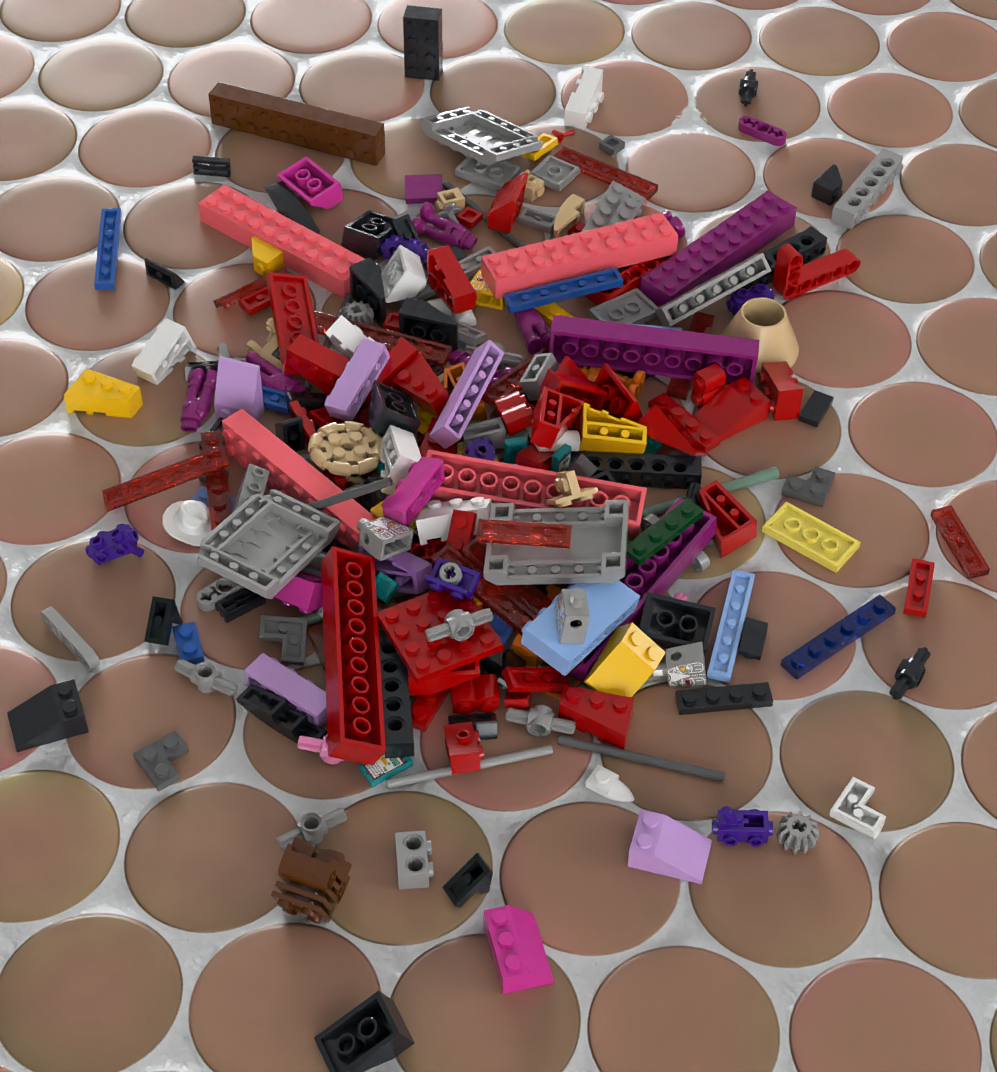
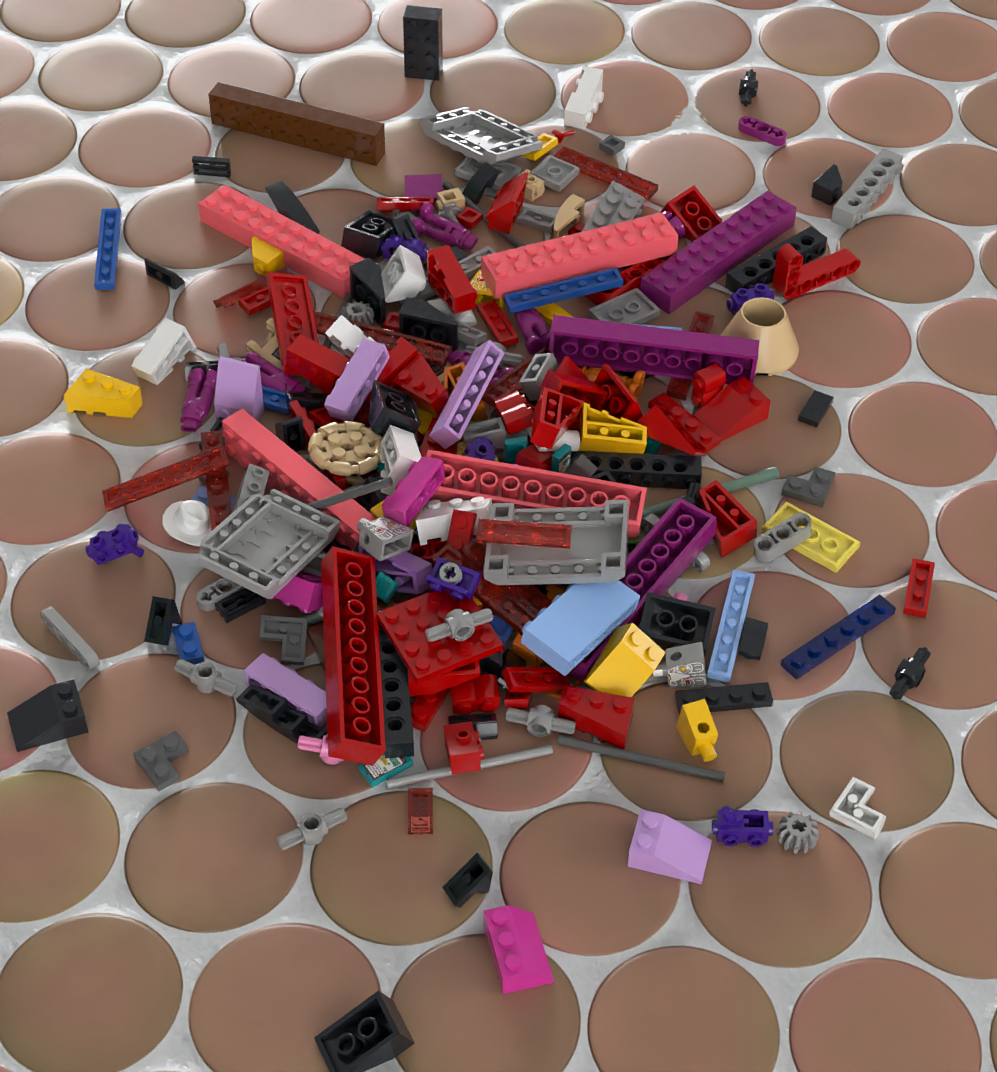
(311, 880): reddish brown piece -> none
(312, 183): dark pink slope -> none
(387, 204): none -> red plate
(413, 859): light grey brick -> none
(420, 811): none -> clear red tile
(481, 180): none -> black slope
(497, 323): none -> red plate
(569, 488): tan bracket -> none
(569, 608): light grey torso -> none
(608, 785): white plate -> none
(663, 531): dark green plate -> none
(694, 213): none -> red slope
(698, 729): none -> yellow torso
(713, 290): light grey brick -> none
(777, 546): none -> light grey beam
(781, 390): red wedge -> none
(960, 542): clear red plate -> none

